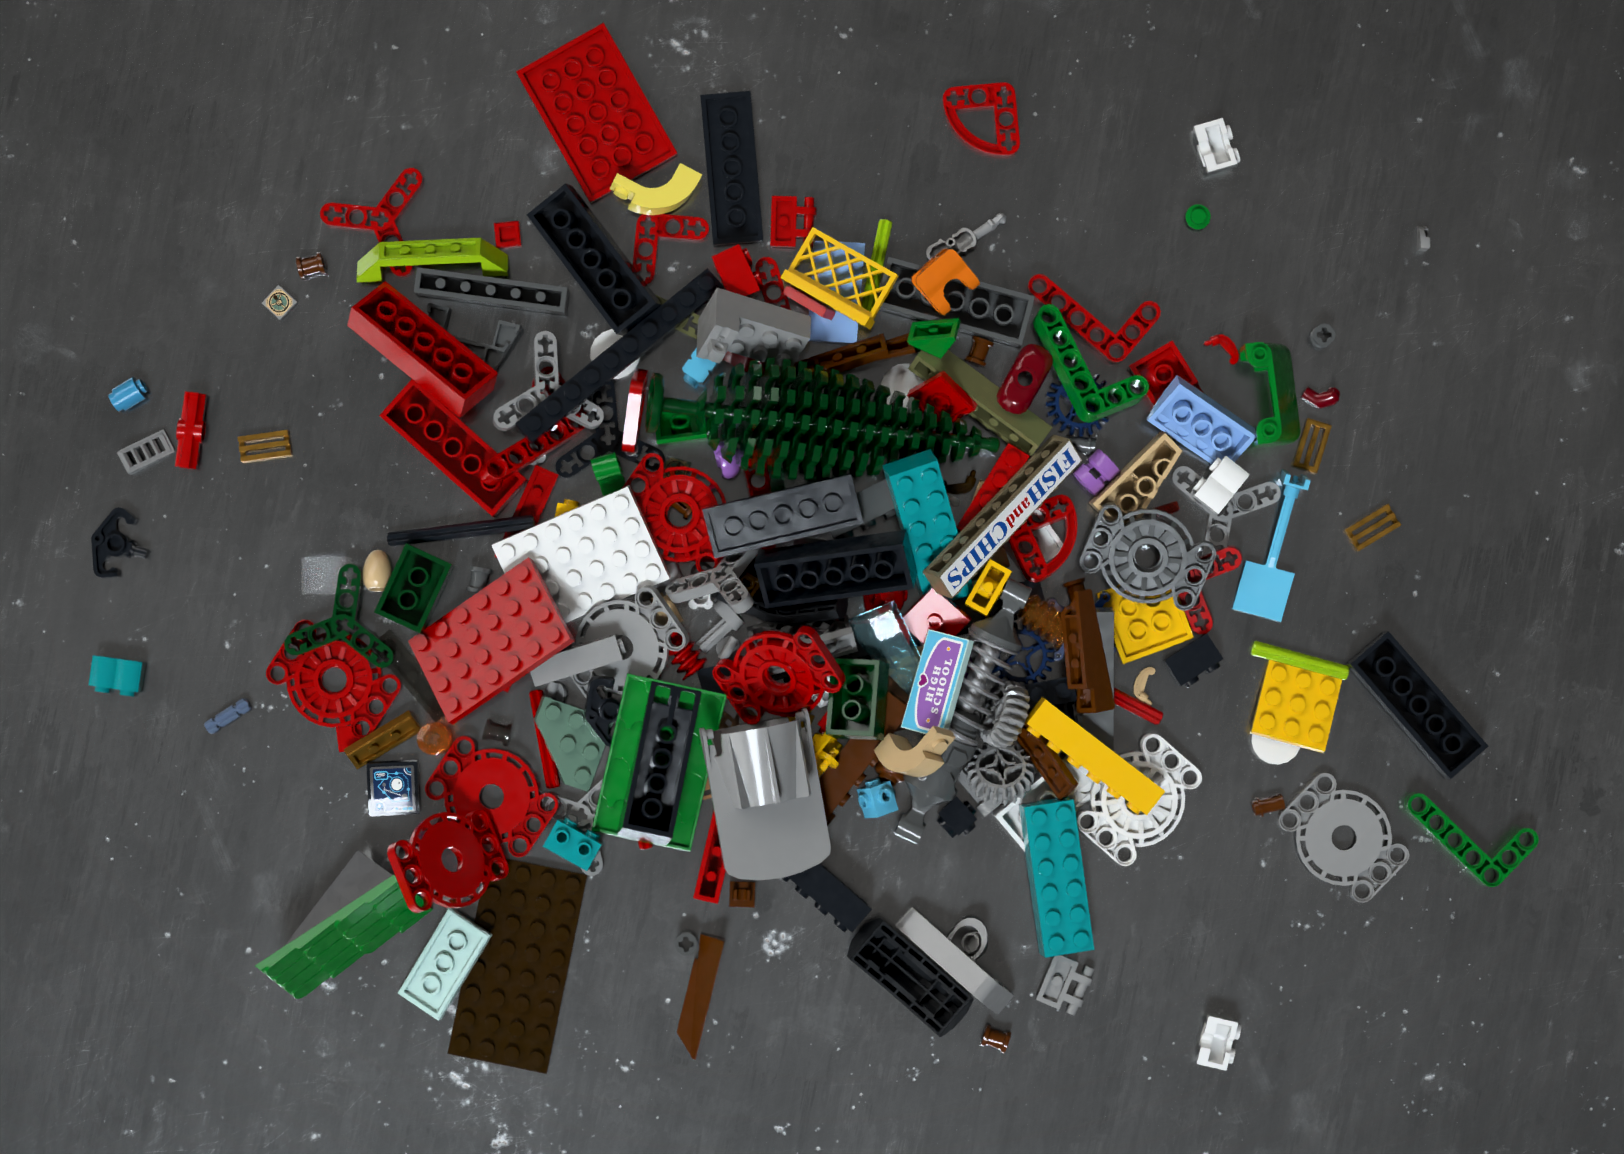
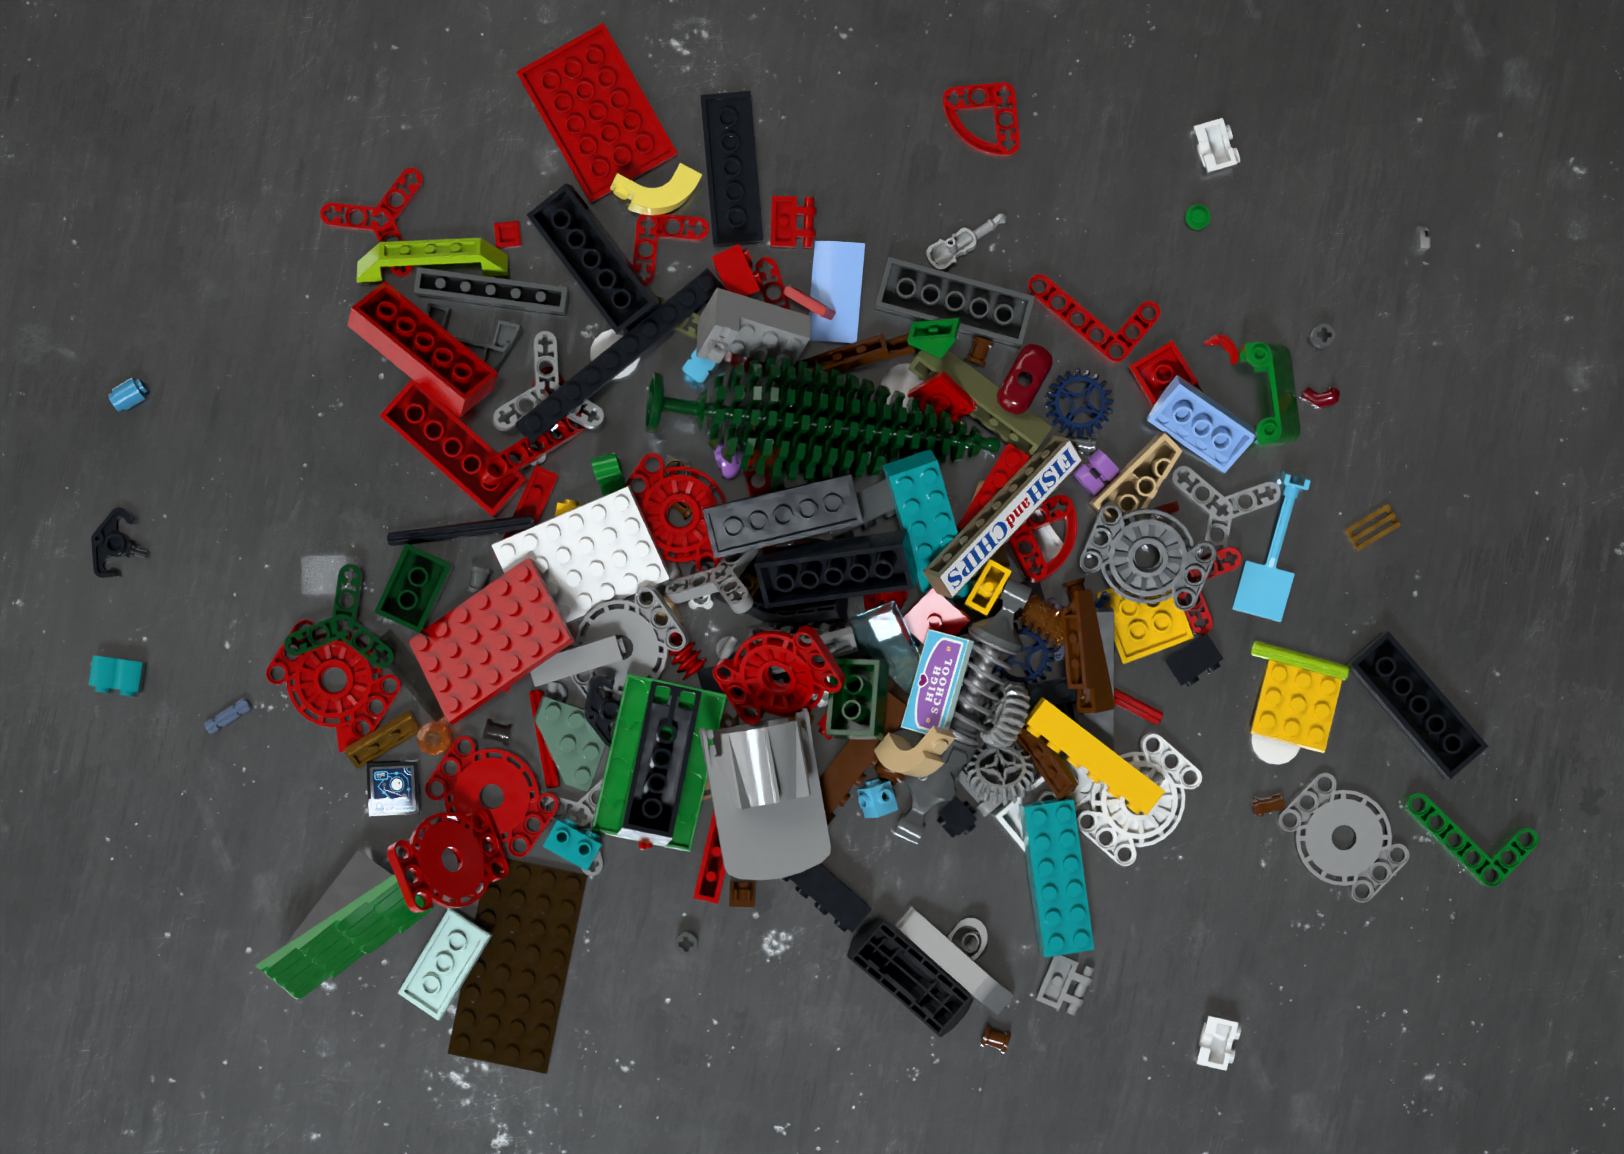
(130, 468): light grey slope -> none
(191, 430): red piece -> none
(279, 302): tile -> none
(286, 442): pearl gold tile -> none
(310, 265): reddish brown bush -> none
(376, 571): tan animal -> none
(601, 447): black piece -> none
(634, 410): beam -> none
(679, 429): green slope -> none
(699, 992): reddish brown wedge -> none
(729, 621): light grey piece -> none
(825, 294): yellow fence -> none
(825, 751): yellow hips -> none
(878, 256): lime axle -> none
(937, 272): orange piece -> none
(962, 488): dark brown piece -> none
(1081, 373): green beam -> none
(1140, 684): tan piece -> none
(1220, 484): white brick -> none
(1305, 466): pearl gold tile -> none

